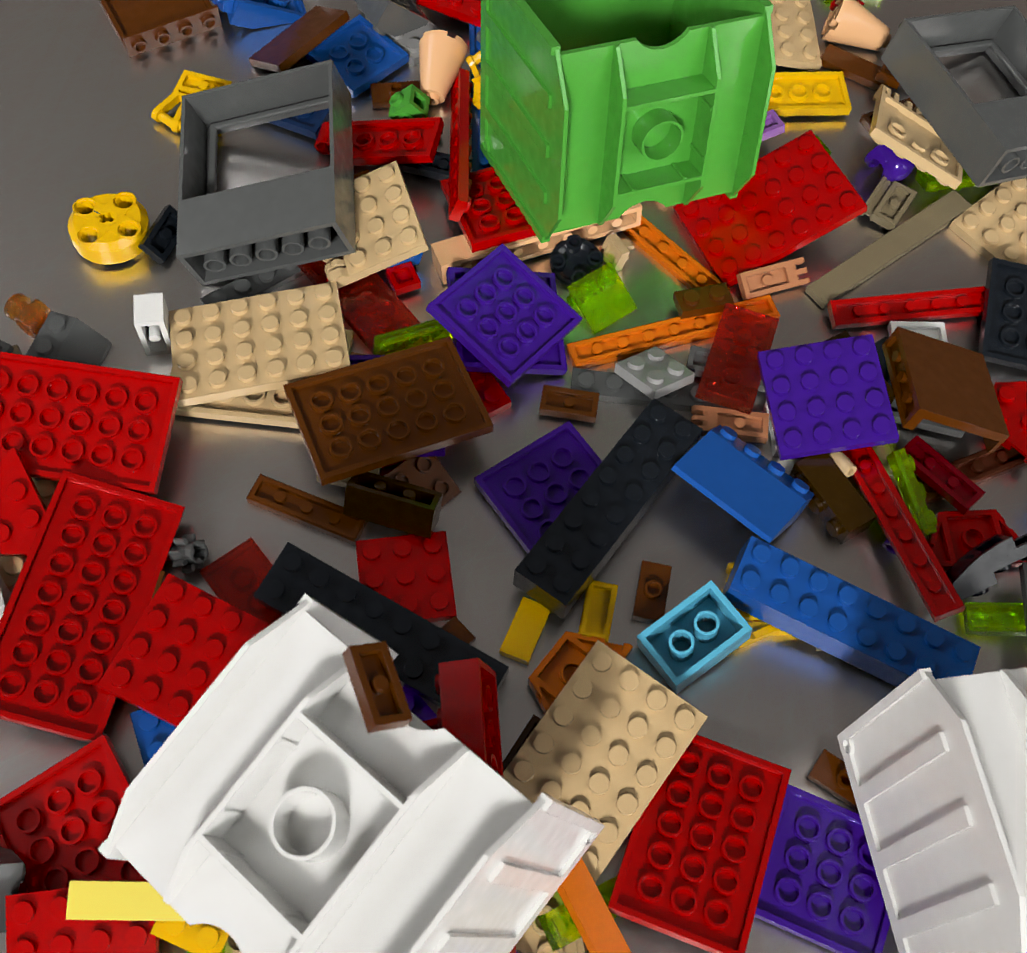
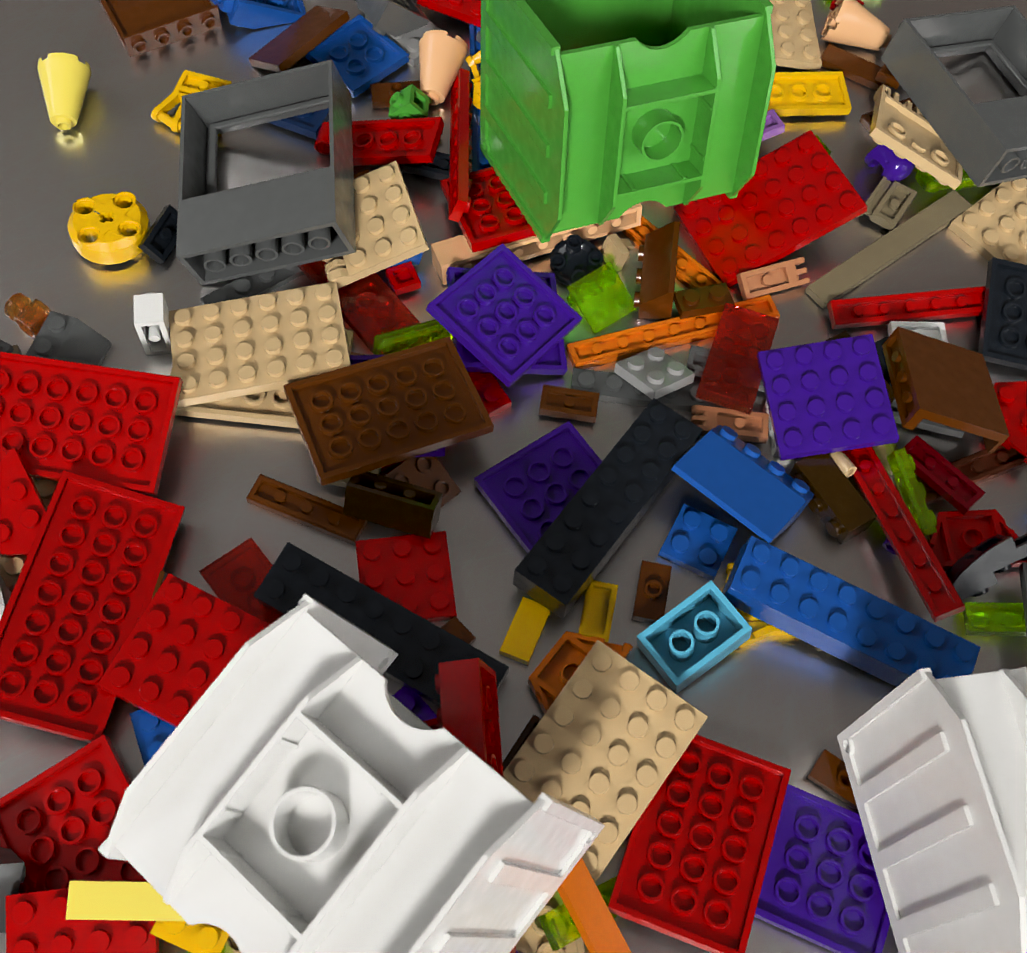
(64, 87): none -> light yellow cone
(188, 553): dark grey gear -> none
(377, 686): reddish brown plate -> none
(658, 273): none -> reddish brown slope
(698, 542): none -> blue plate

